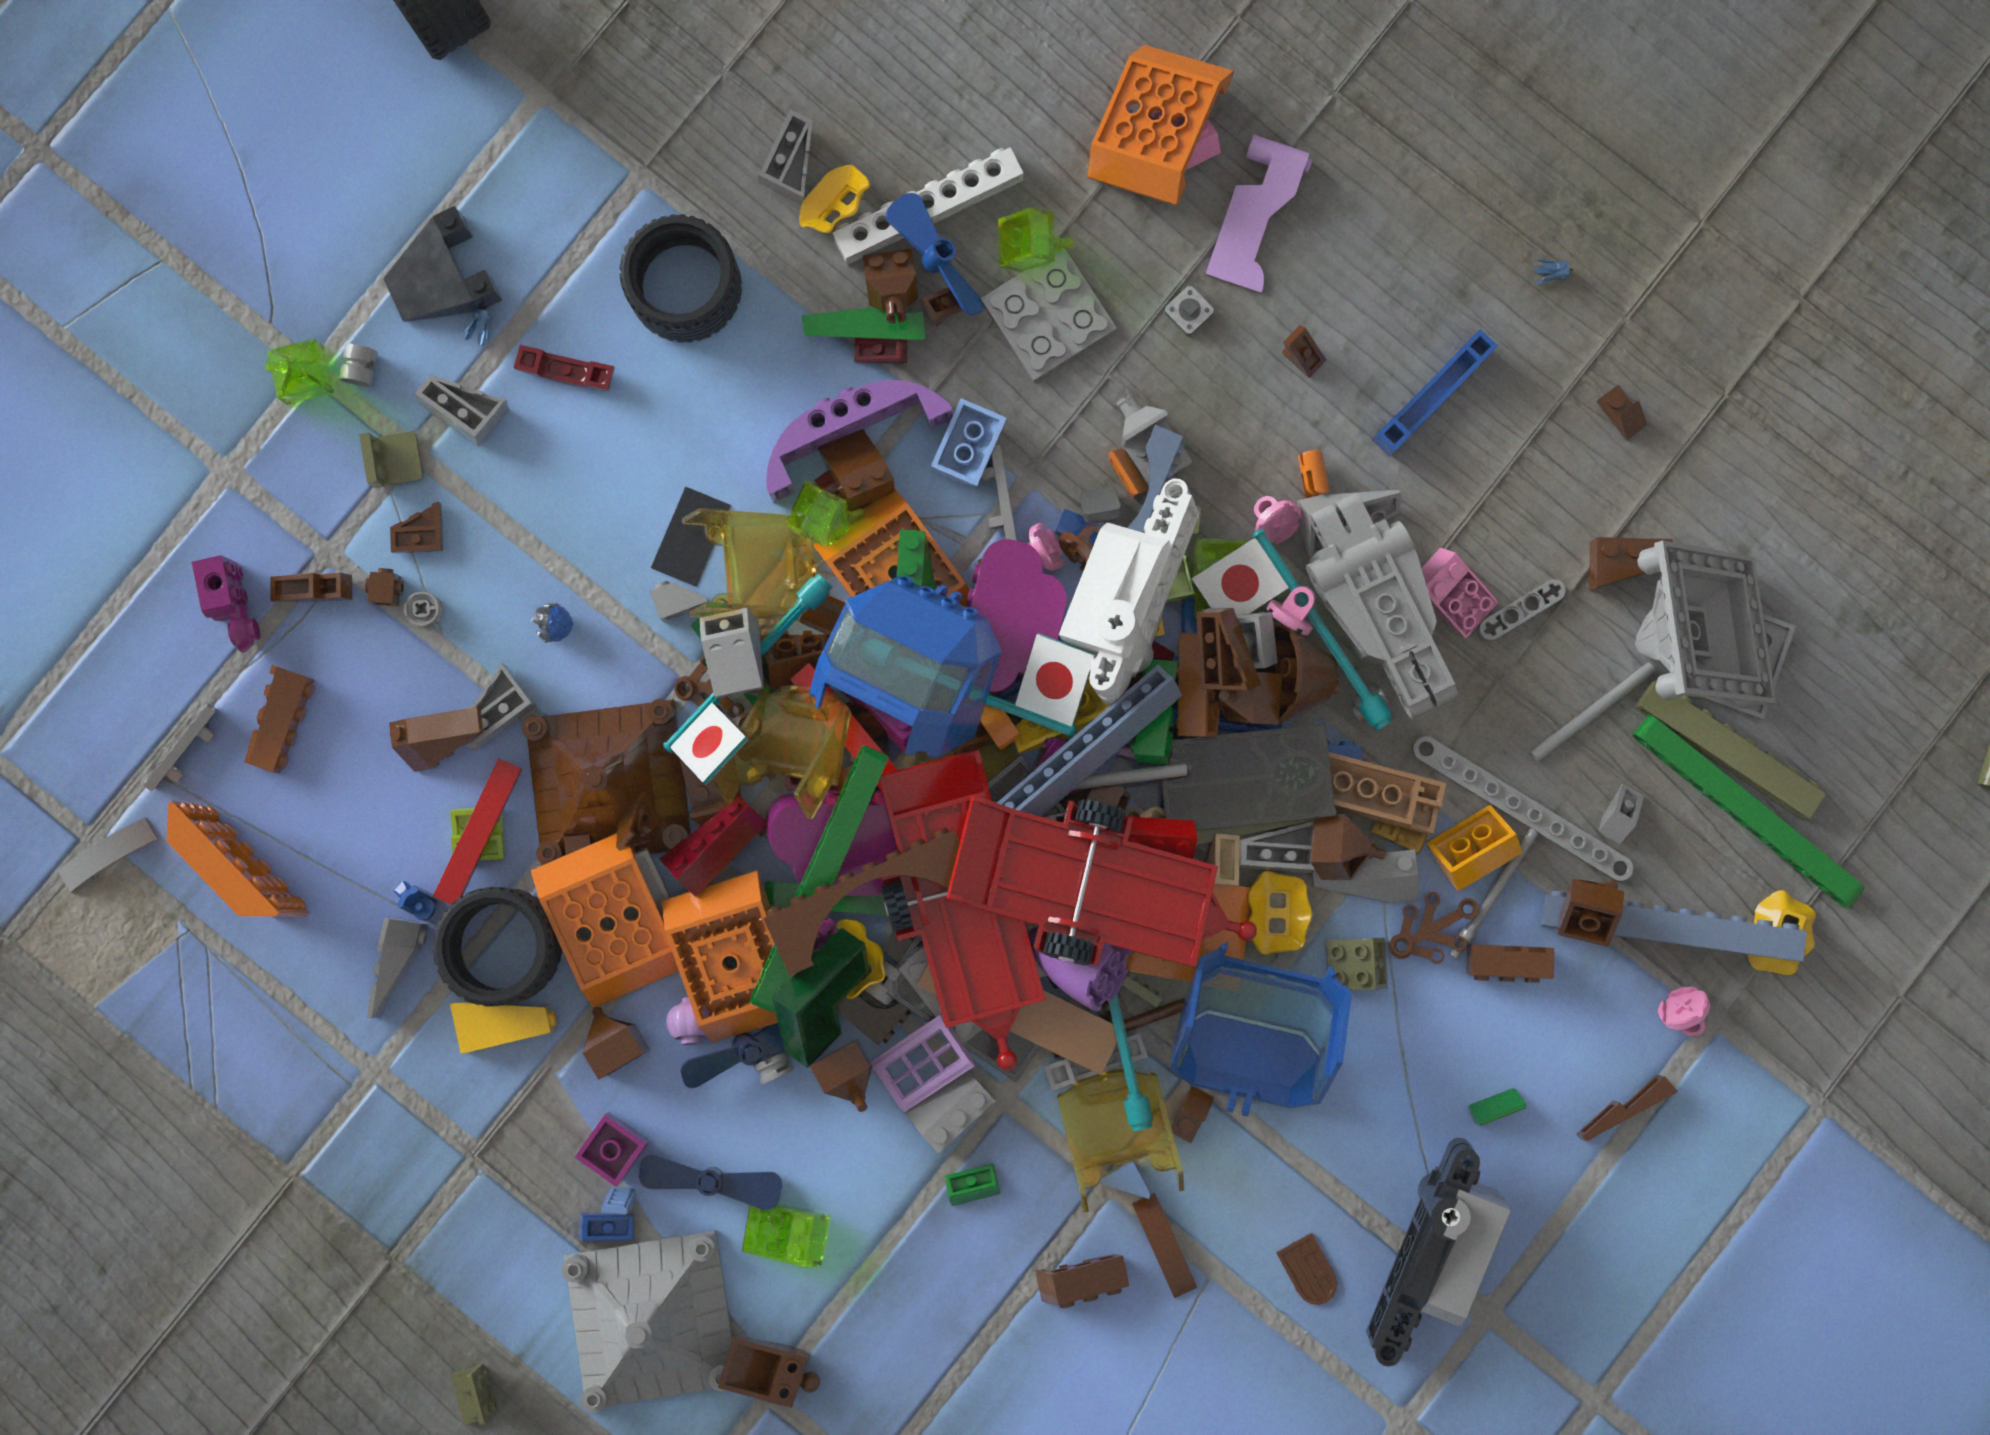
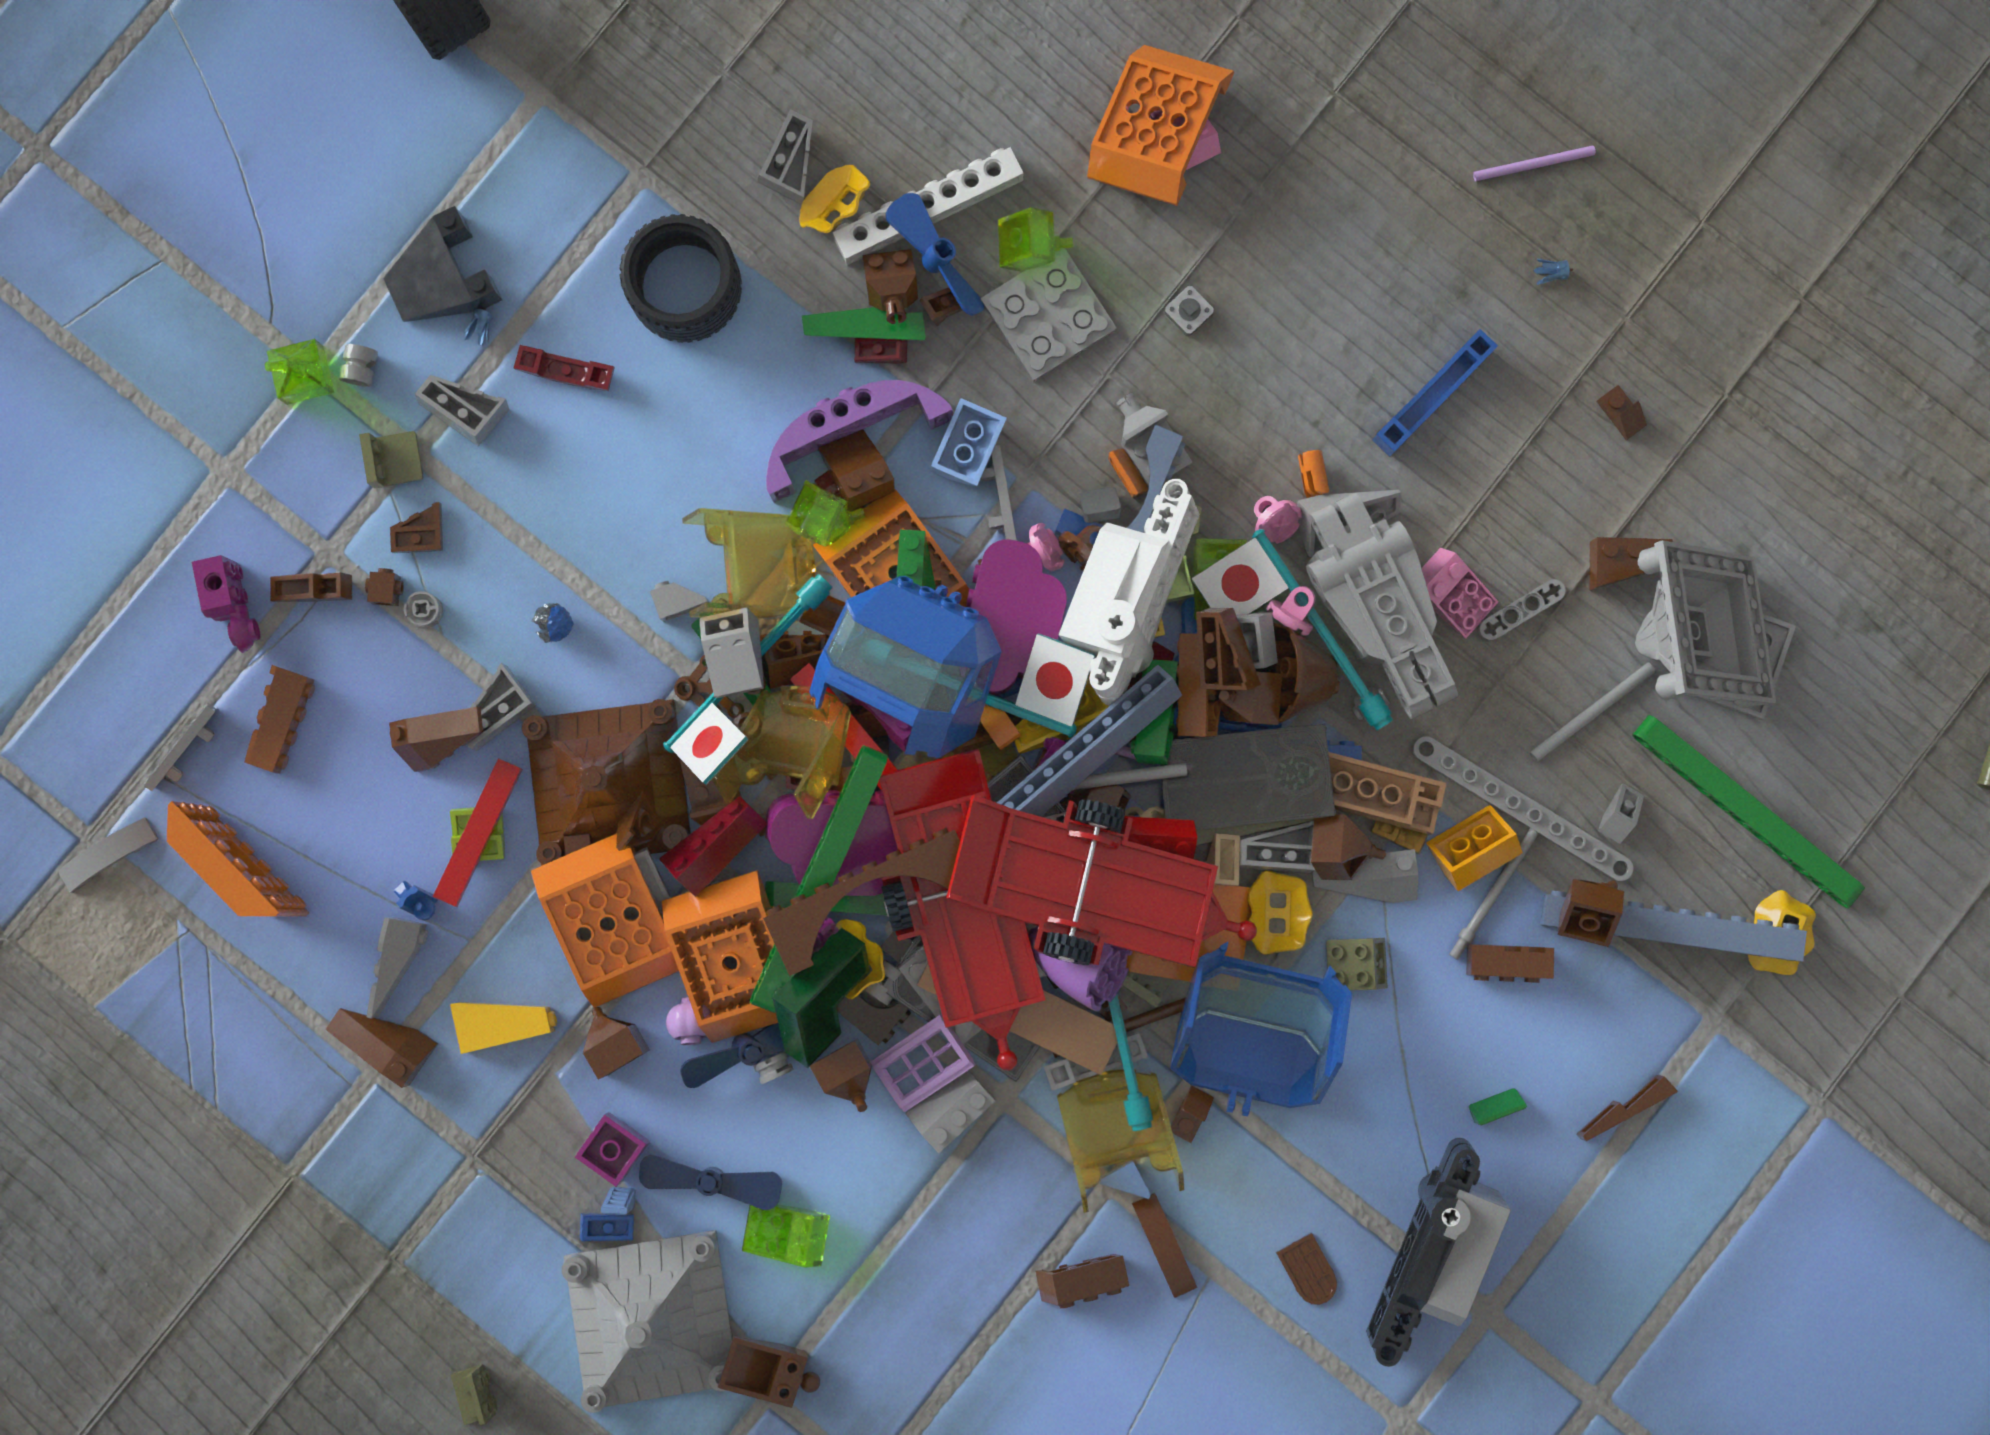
(386, 1046): none -> reddish brown wedge
(449, 938): black tyre -> none
(685, 546): black sticker -> none
(972, 1184): green slope -> none
(1251, 210): lavender door -> none
(1303, 351): reddish brown slope -> none
(1430, 930): reddish brown plant -> none
(1534, 163): none -> lavender piece
(1685, 1010): bright pink tile -> none
(1733, 752): olive brick -> none

